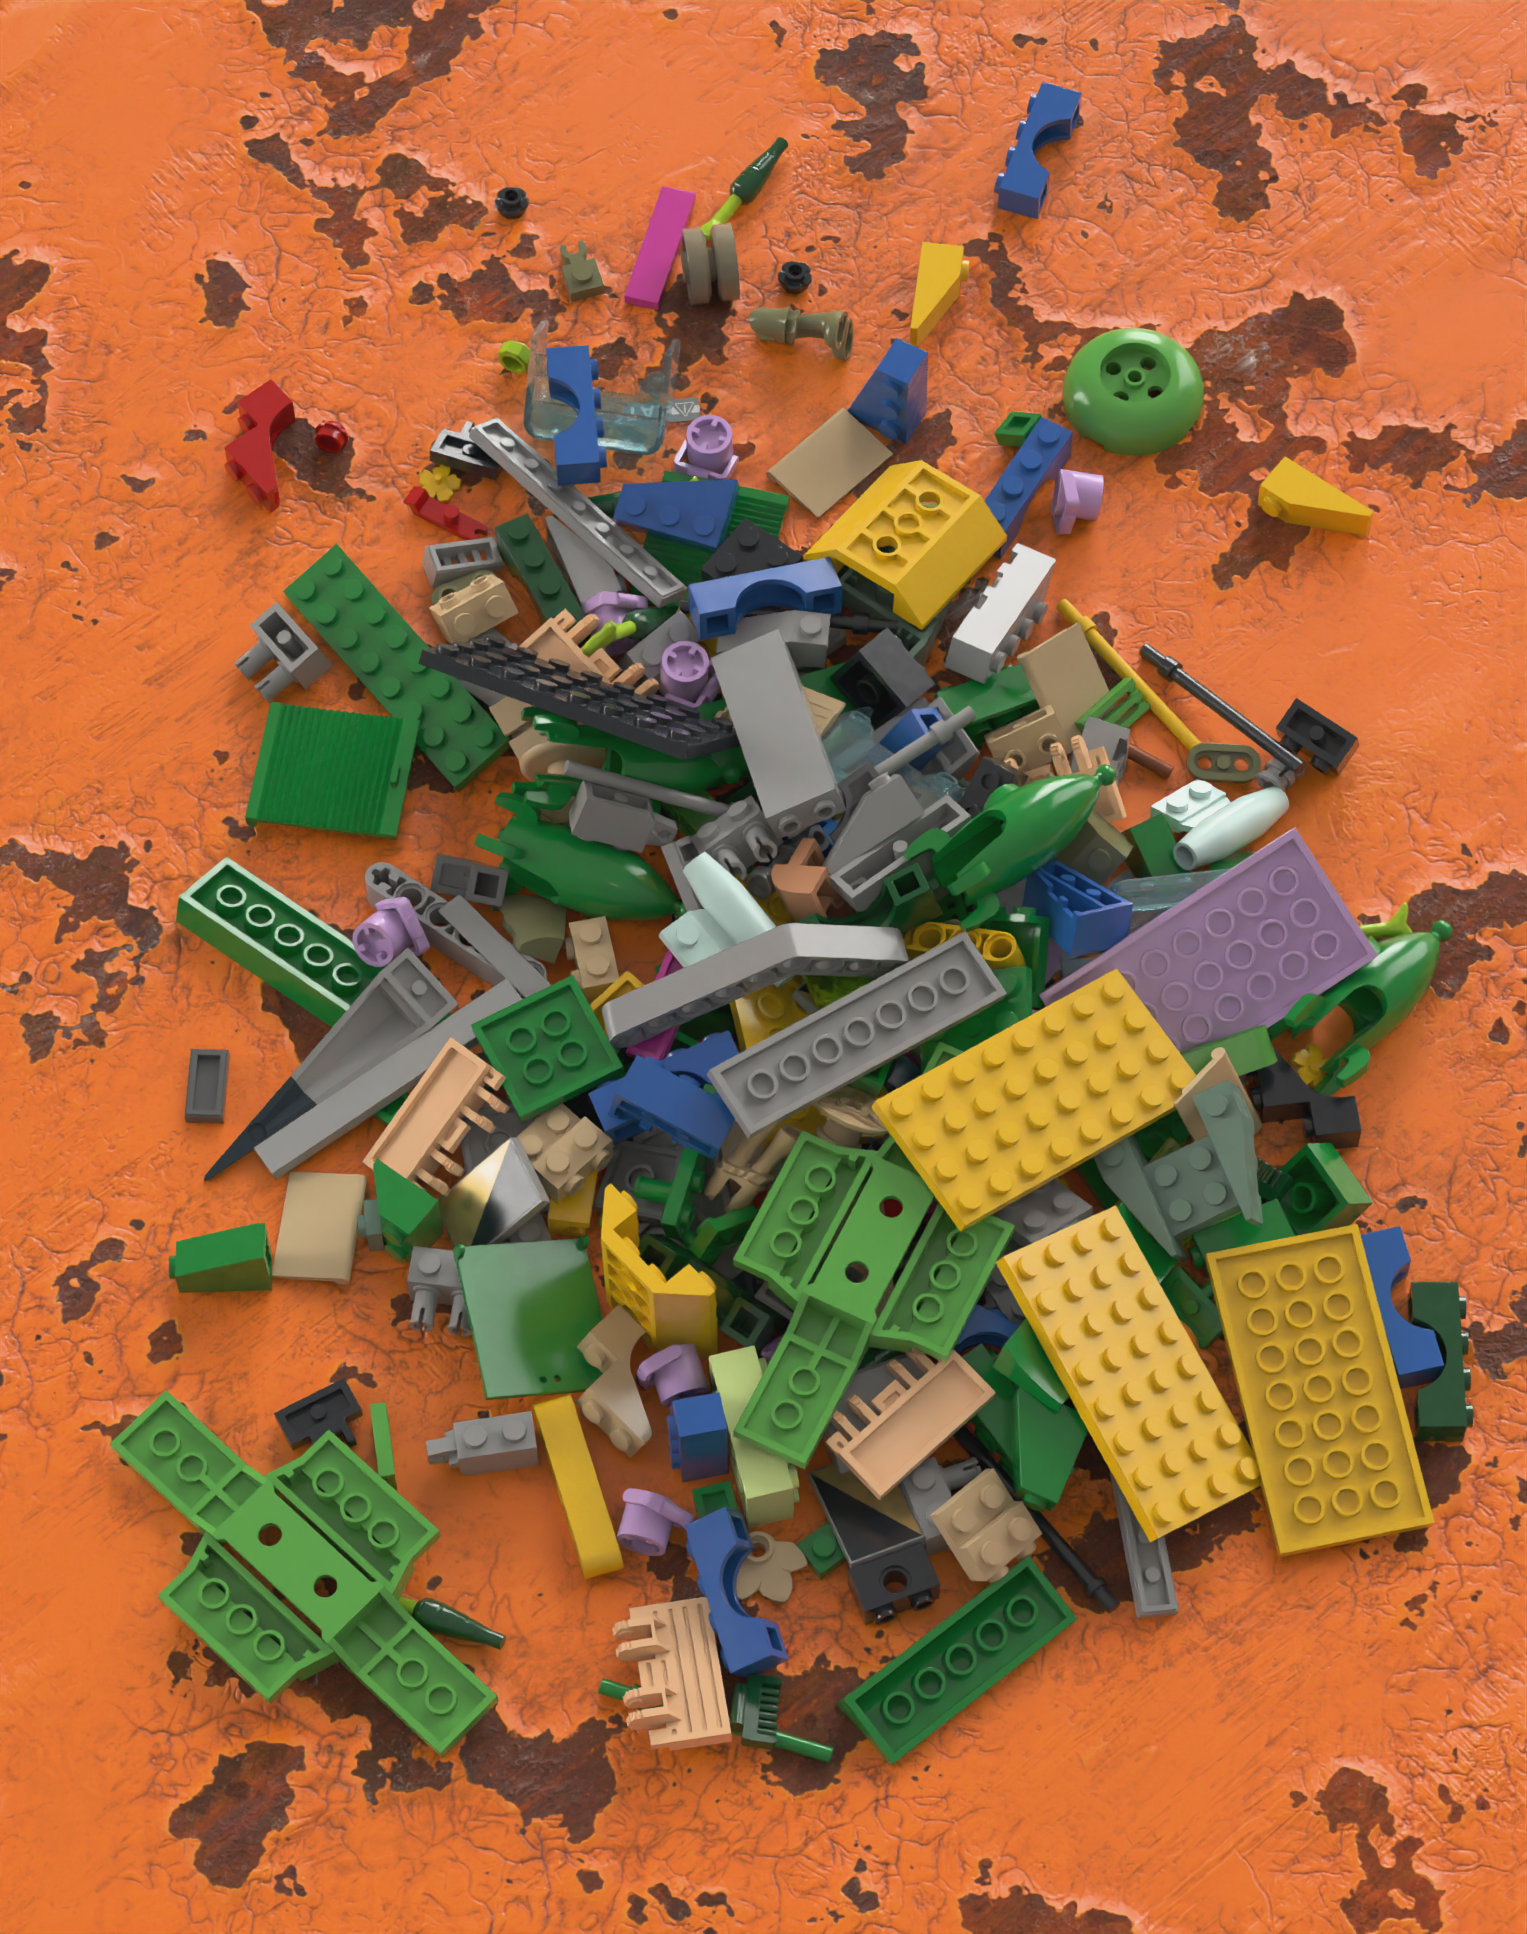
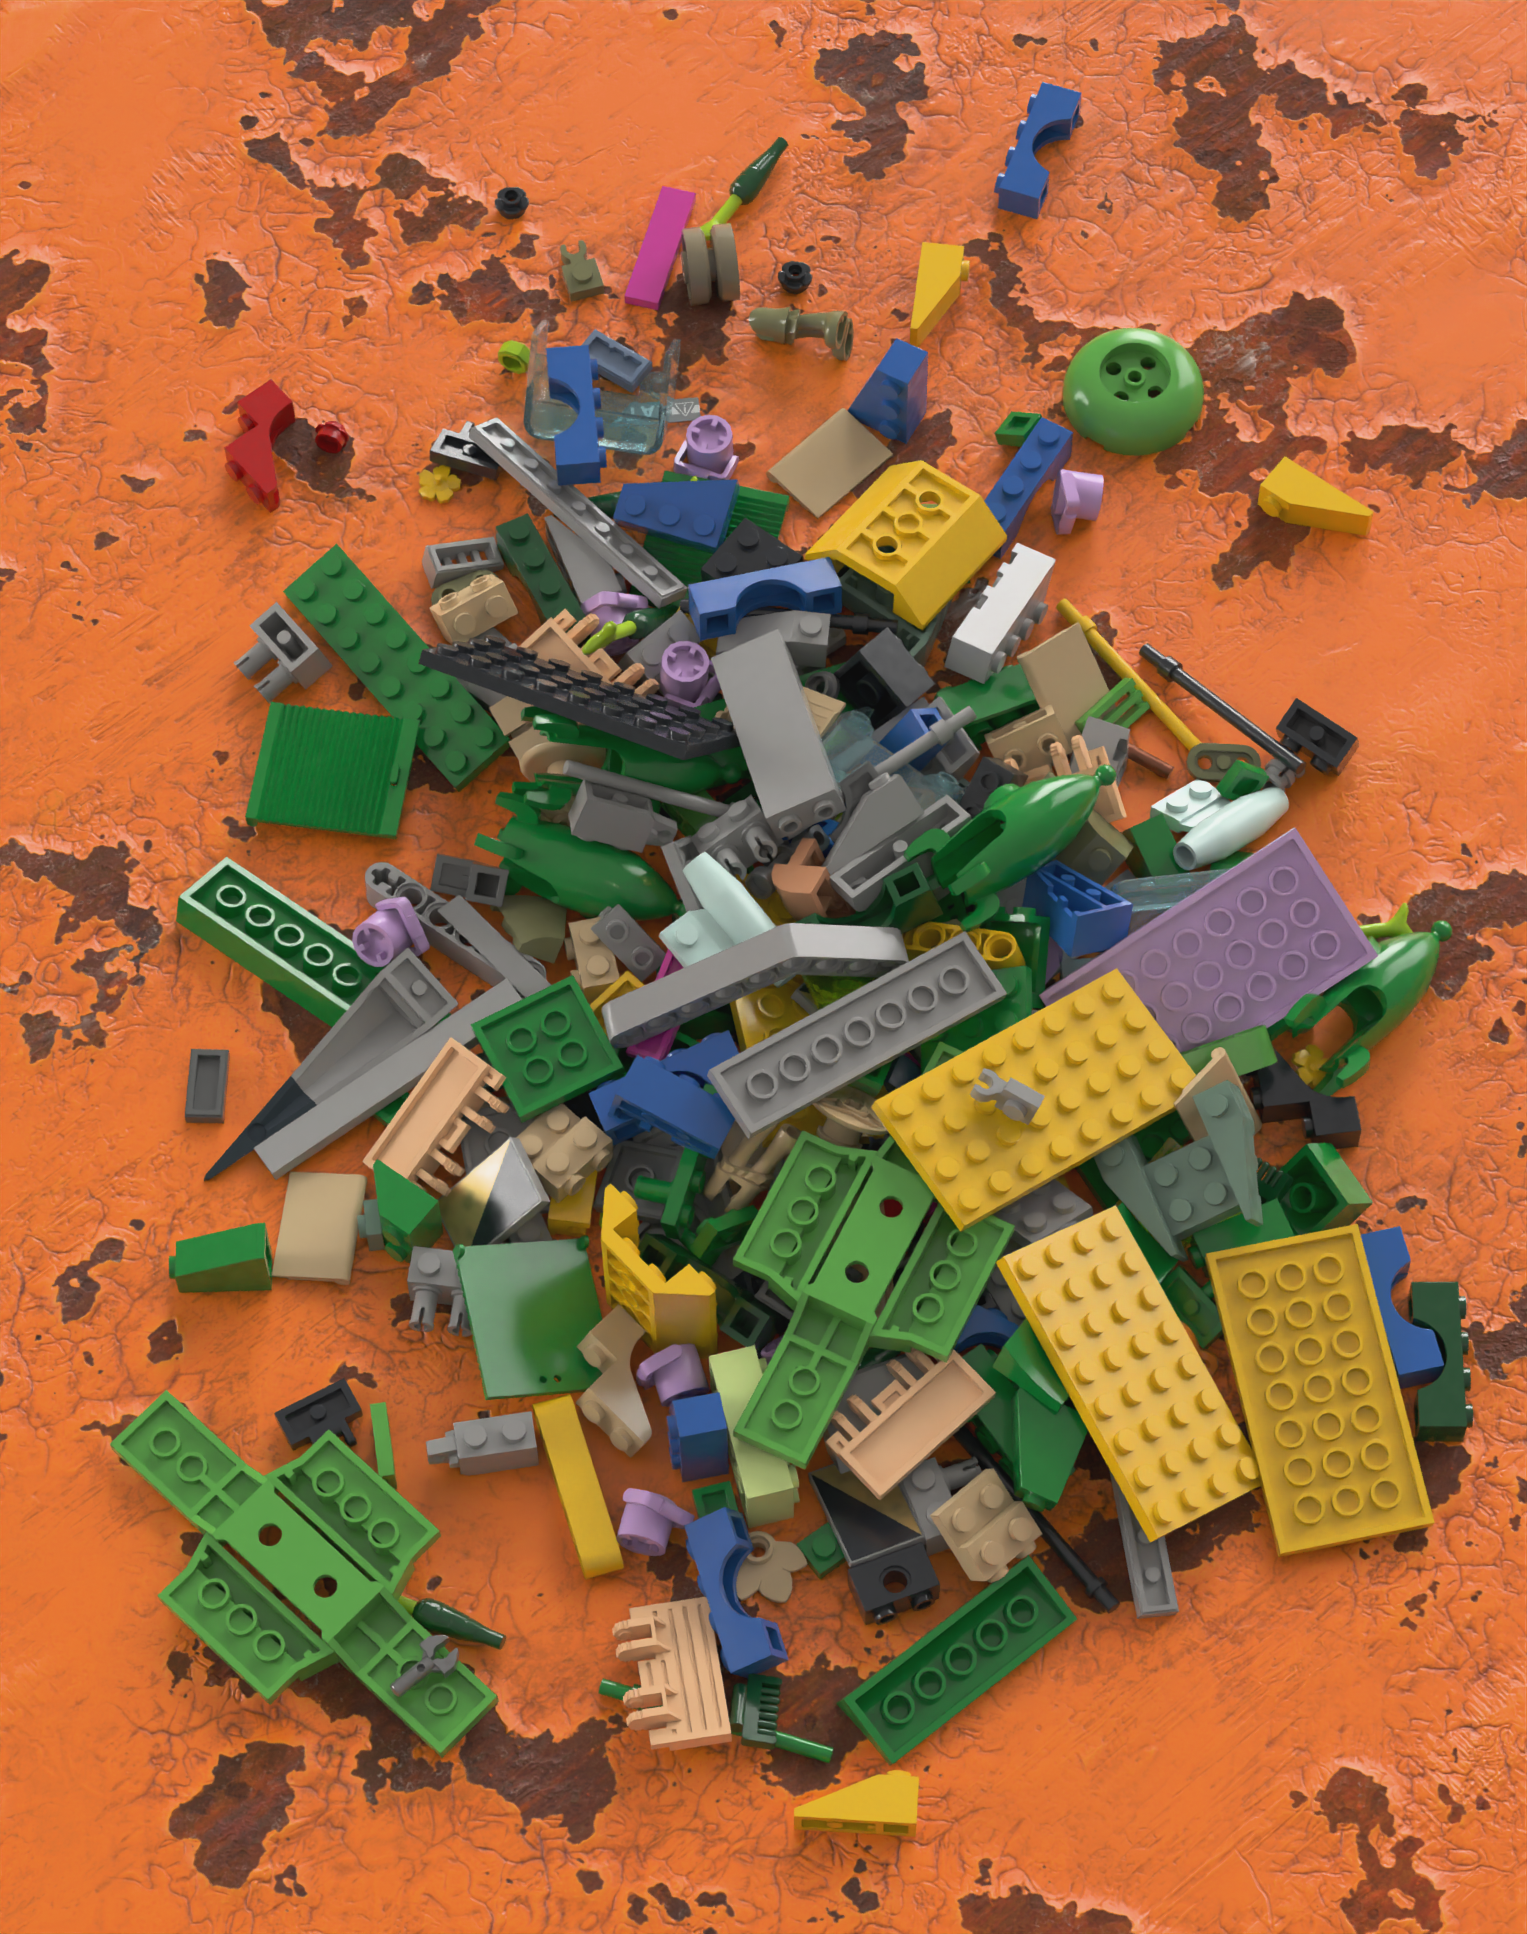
(427, 1665): none -> flat silver bar
(443, 516): red piece -> none
(617, 361): none -> sand blue plate
(628, 941): none -> light grey hinge
(822, 680): none -> flat silver plate
(871, 1806): none -> yellow slope
(1012, 1097): none -> light grey plate
(1242, 780): none -> green plate

